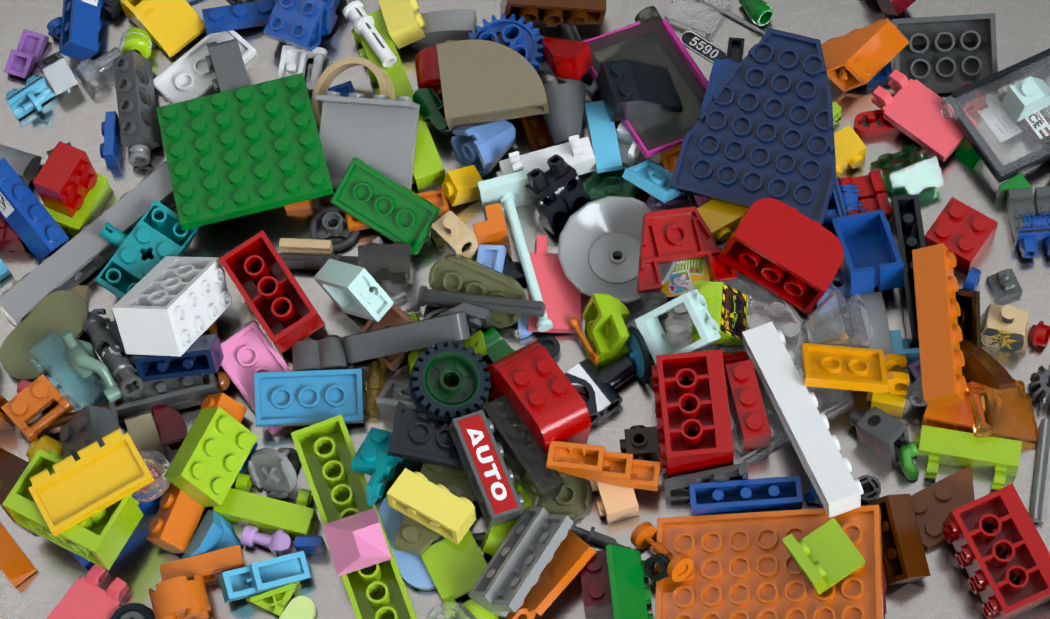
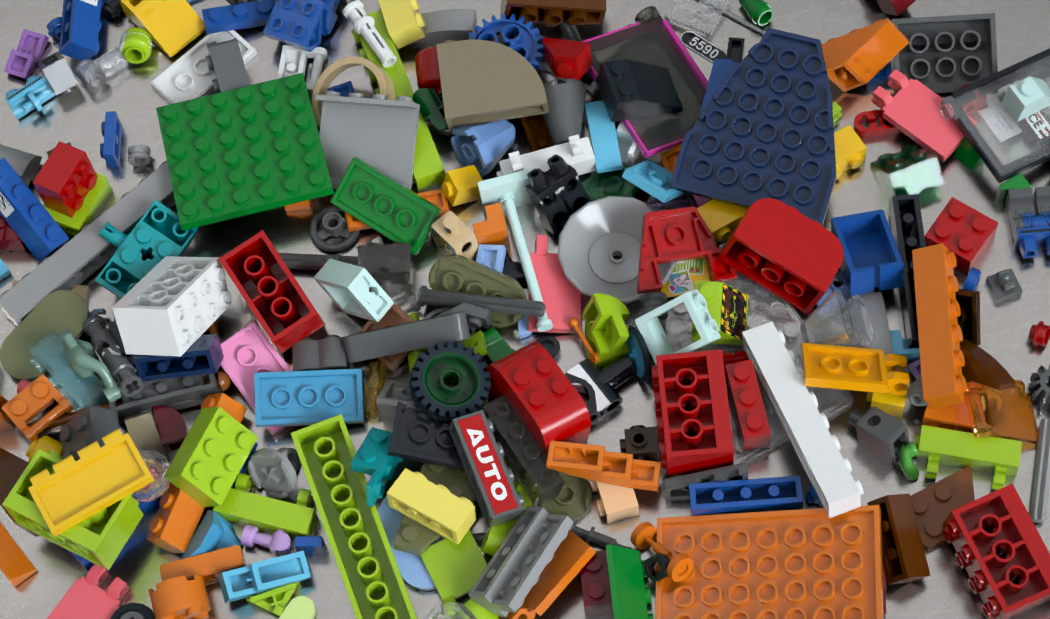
(136, 100): dark grey brick -> none
(306, 246): tan tile -> none
(356, 542): bright pink slope -> none
(825, 555): lime bracket -> none
(858, 196): hips -> none
(869, 482): dark grey wheel -> none
(1005, 328): tan torso -> none

